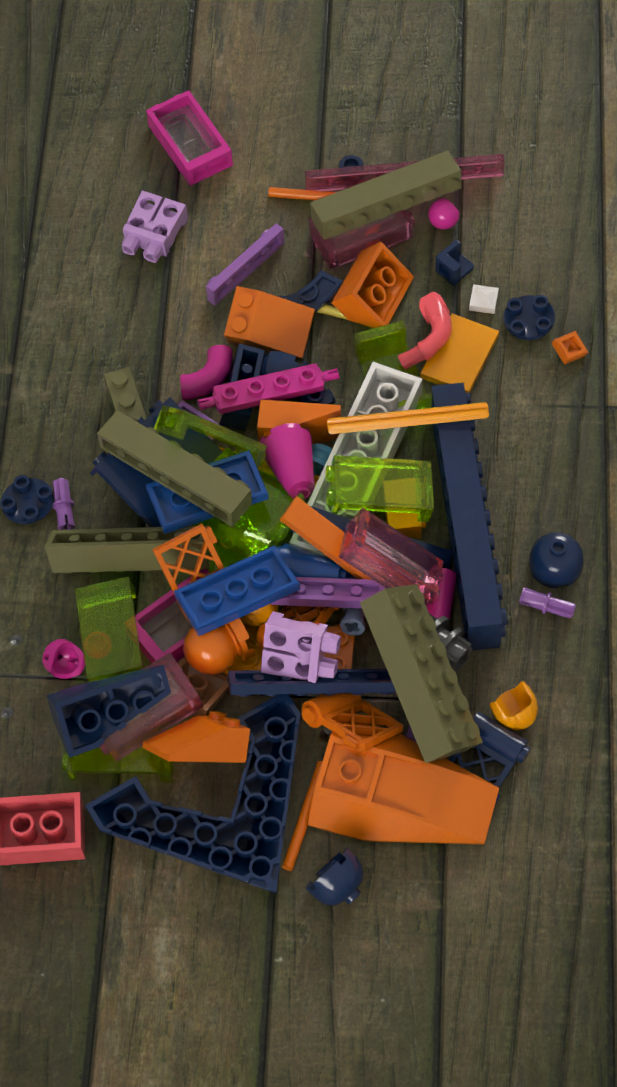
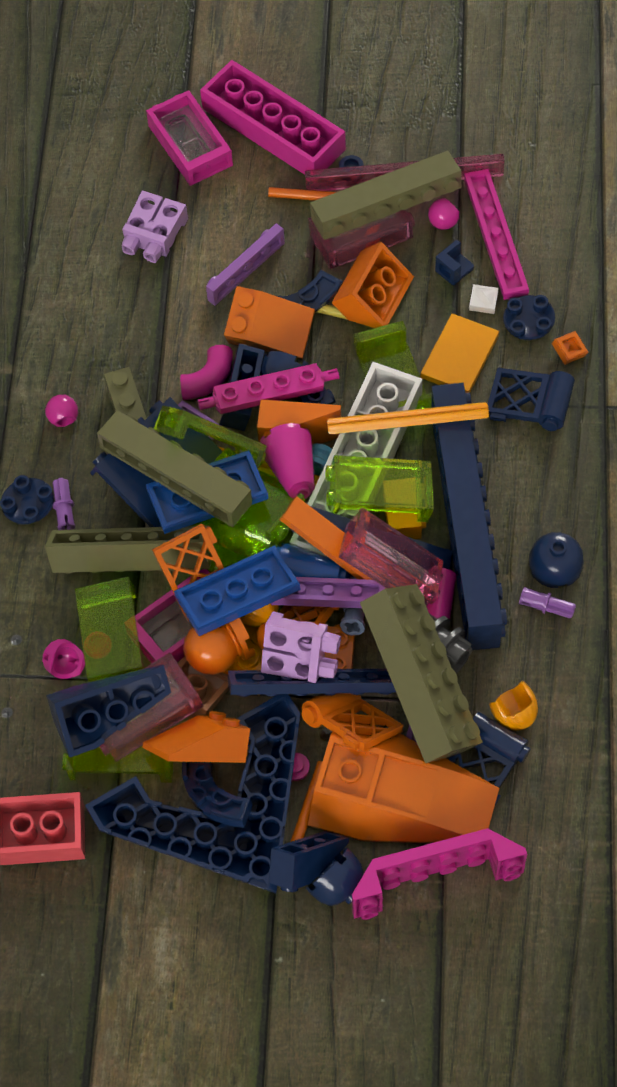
(61, 410): none -> dark pink piece
(212, 800): none -> dark blue tile
(272, 119): none -> dark pink brick
(301, 767): none -> dark pink plate
(304, 859): none -> dark blue slope
(437, 314): coral piece -> none
(444, 856): none -> dark pink slope
(496, 234): none -> dark pink plate
(551, 401): none -> dark blue piece

